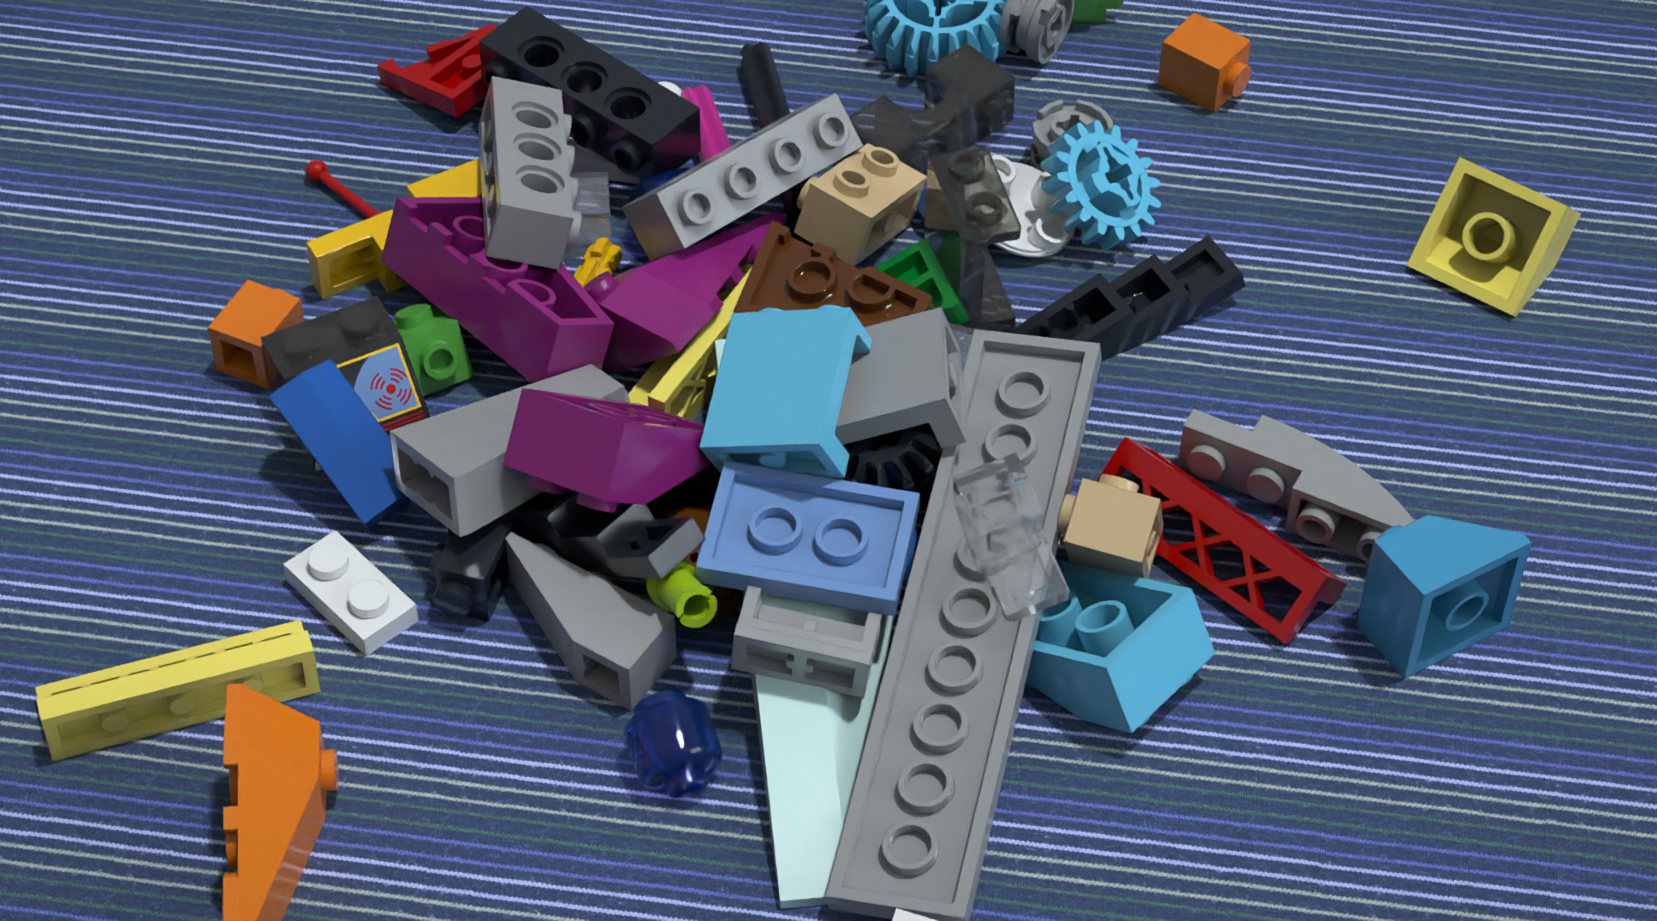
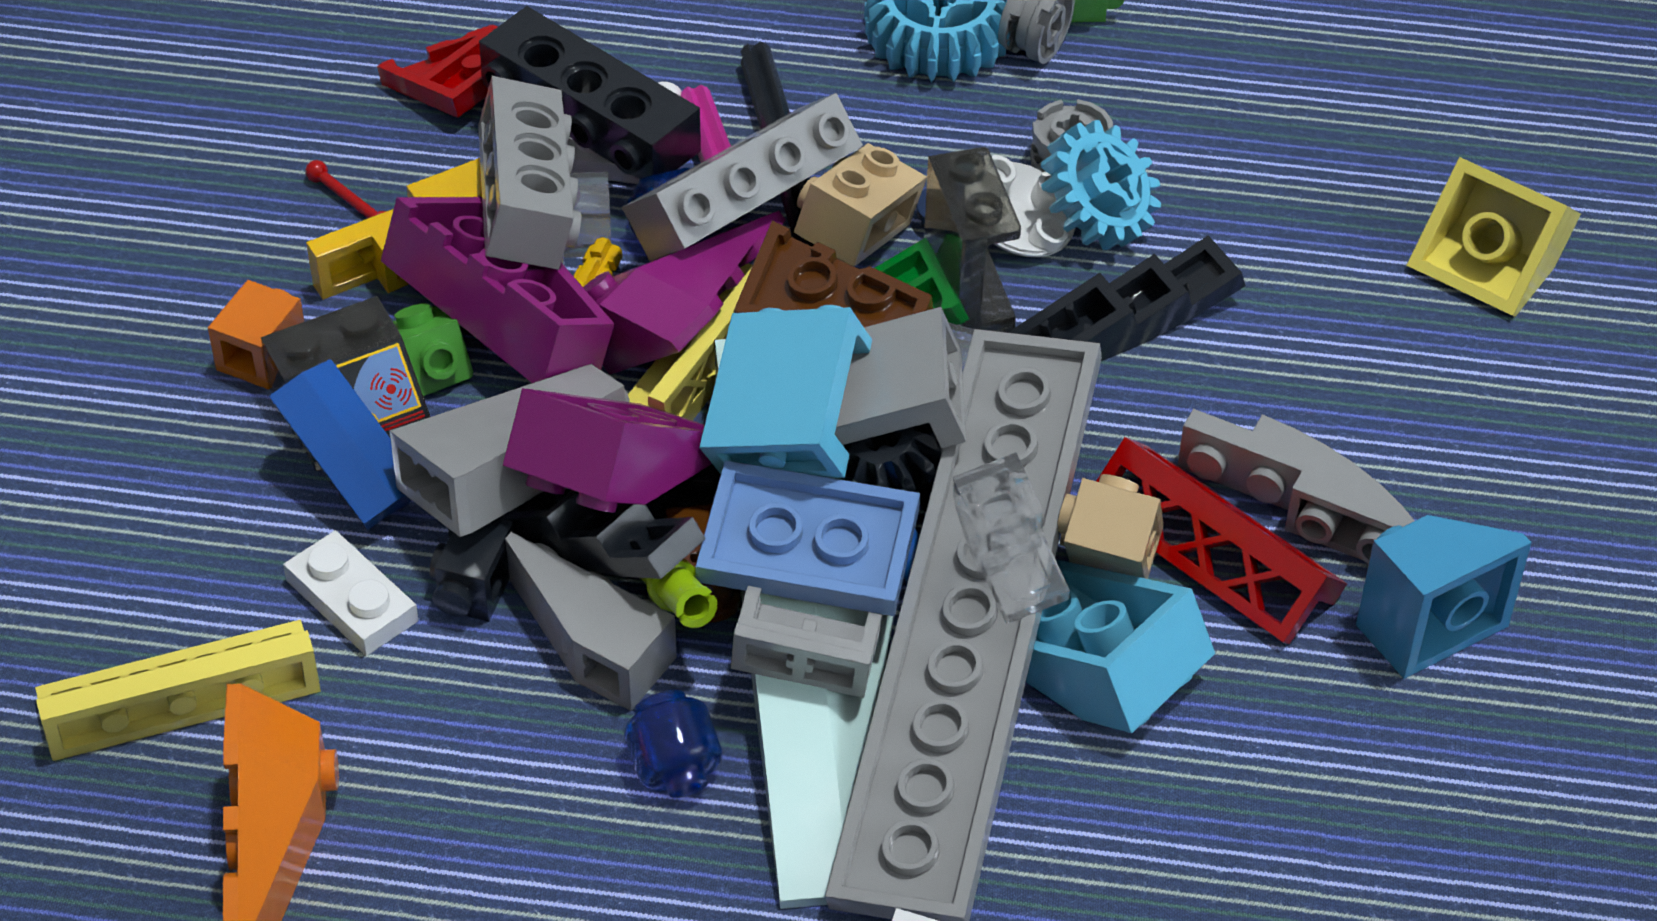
(962, 105): clear smoke arch -> none
(1204, 62): orange brick -> none

